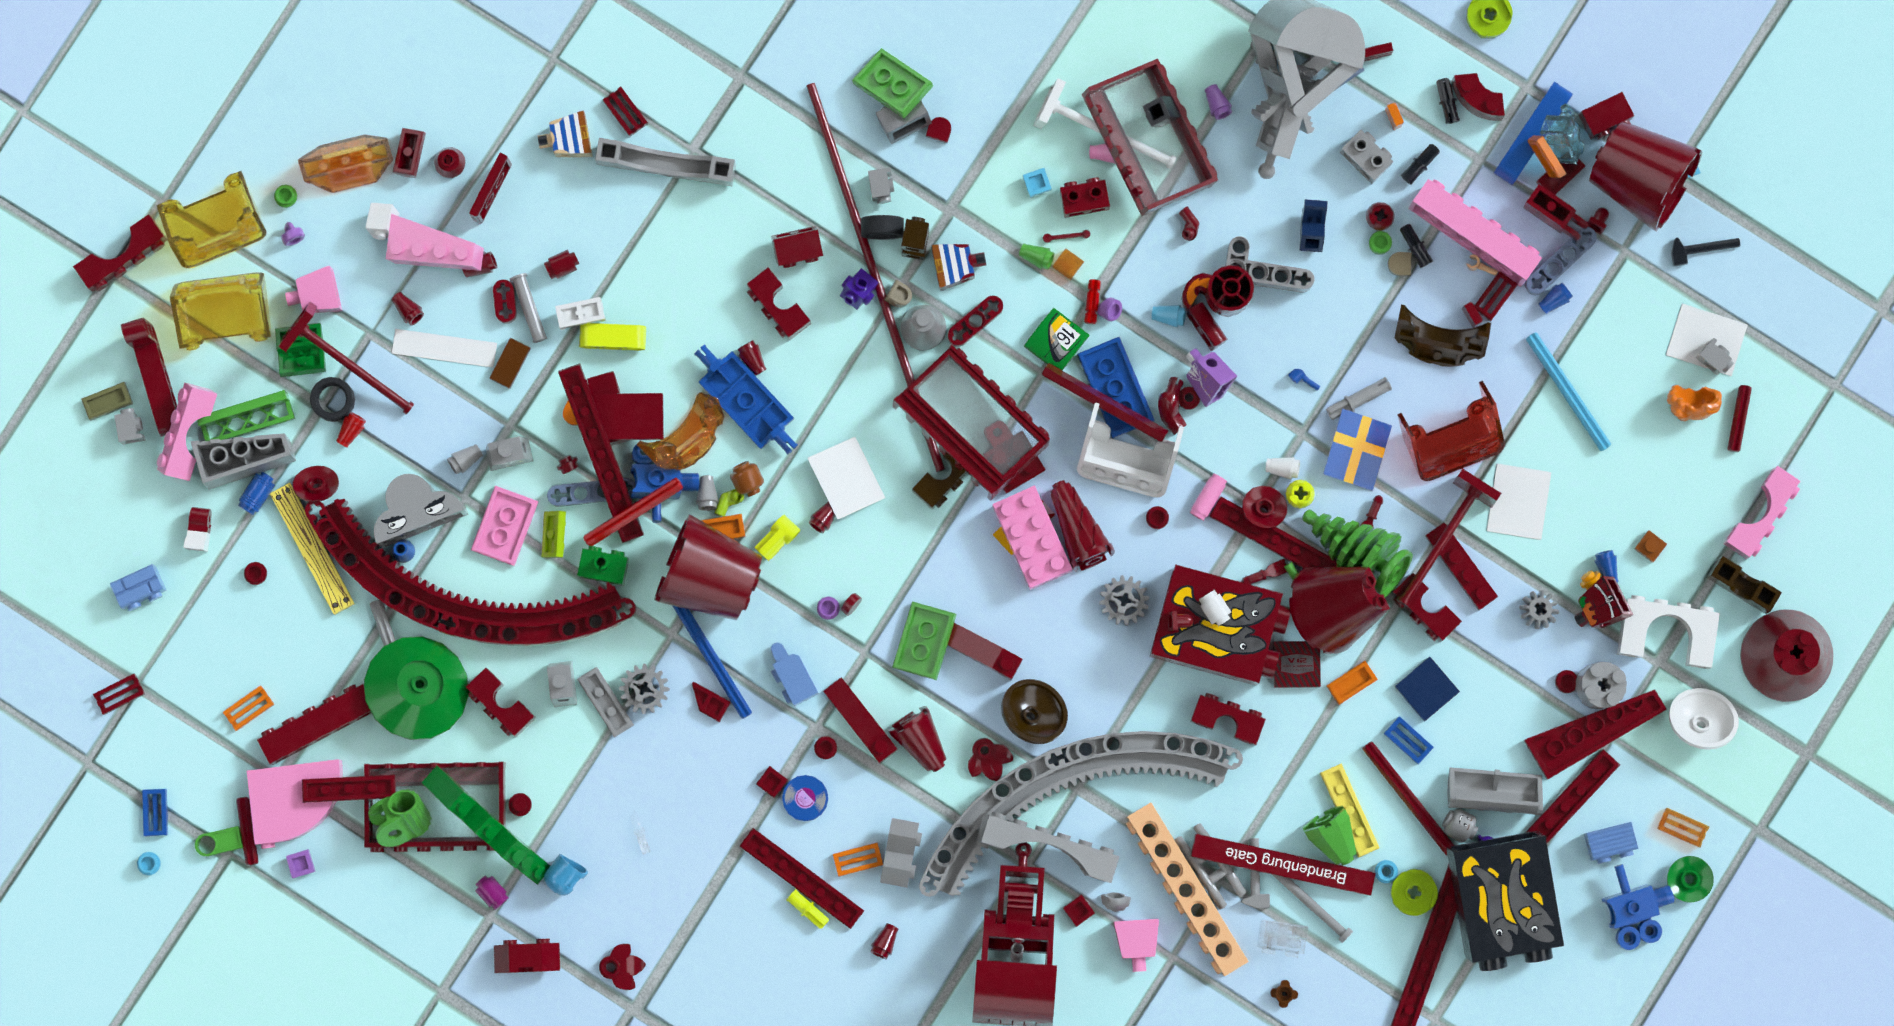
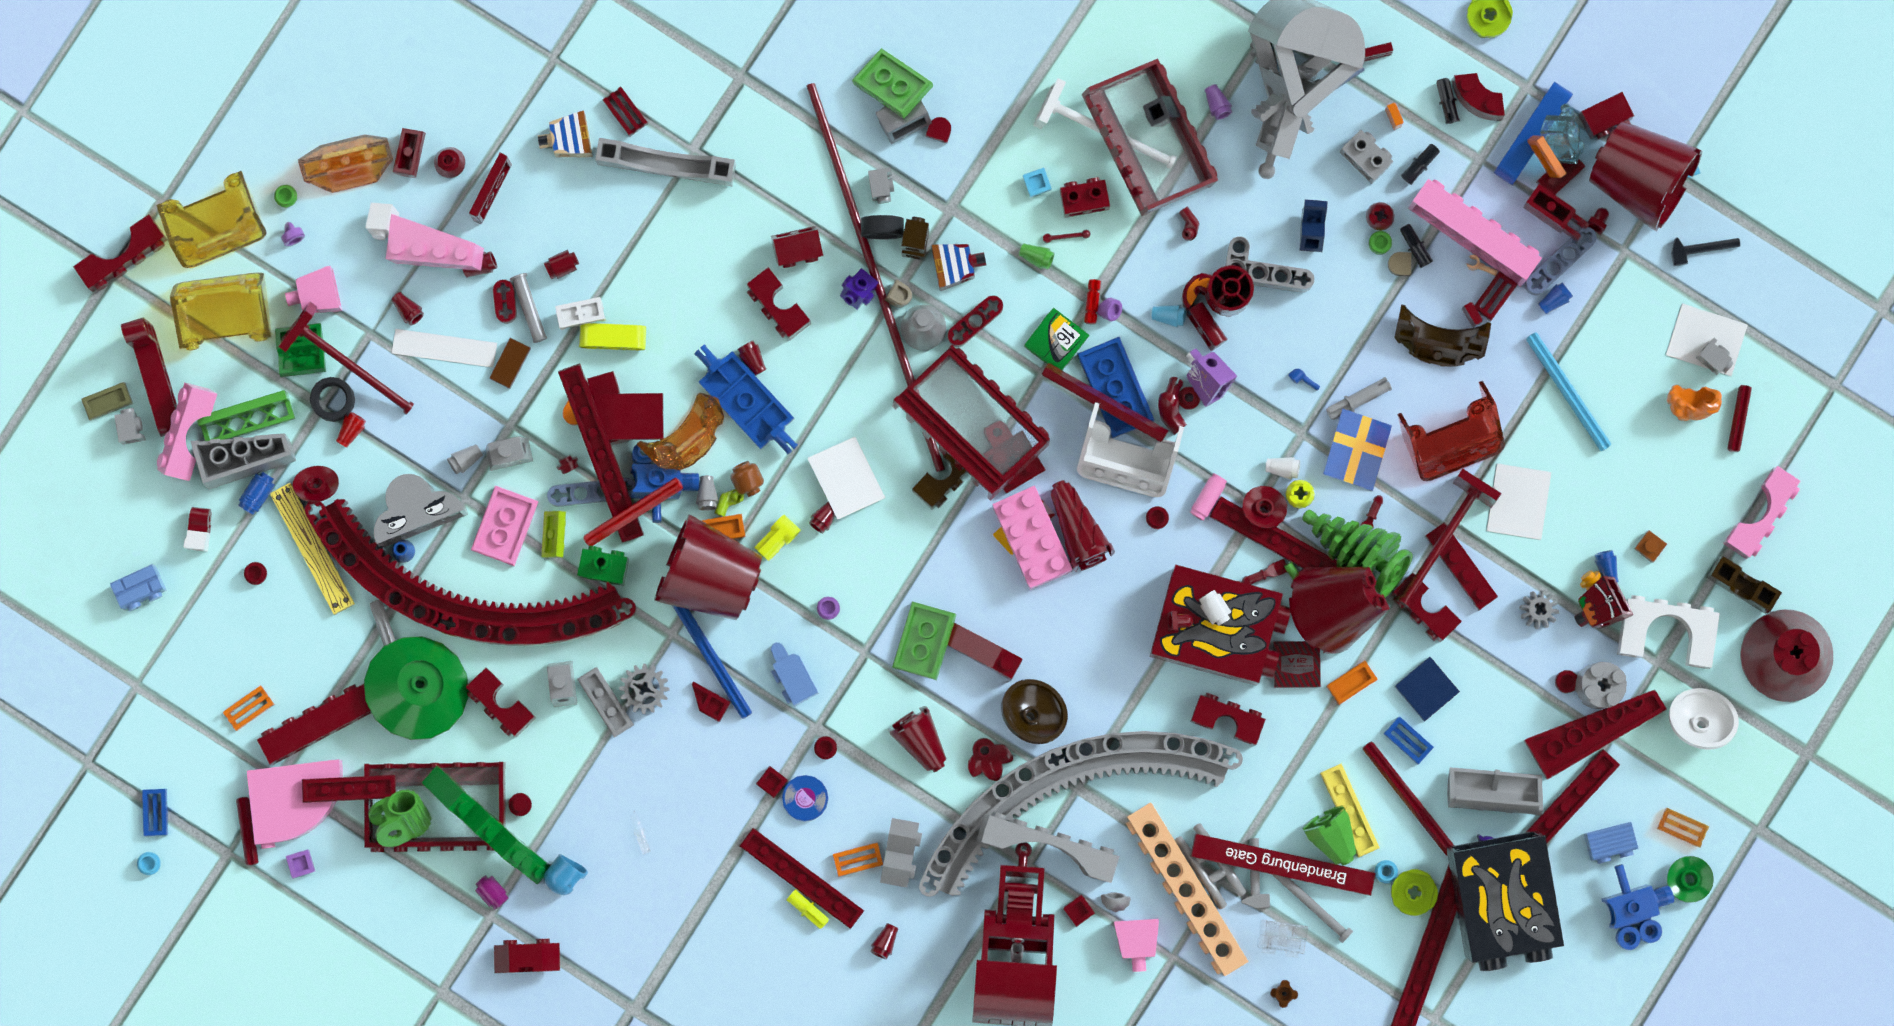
(101, 702): dark red tile -> none
(225, 841): bright green piece -> none
(625, 967): dark red plate -> none
(851, 604): dark red tile -> none
(860, 720): dark red slope -> none
(1068, 264): clear orange tile -> none
(1100, 152): bright pink cone -> none
(1135, 603): light grey gear -> none
(1460, 825): light grey head -> none

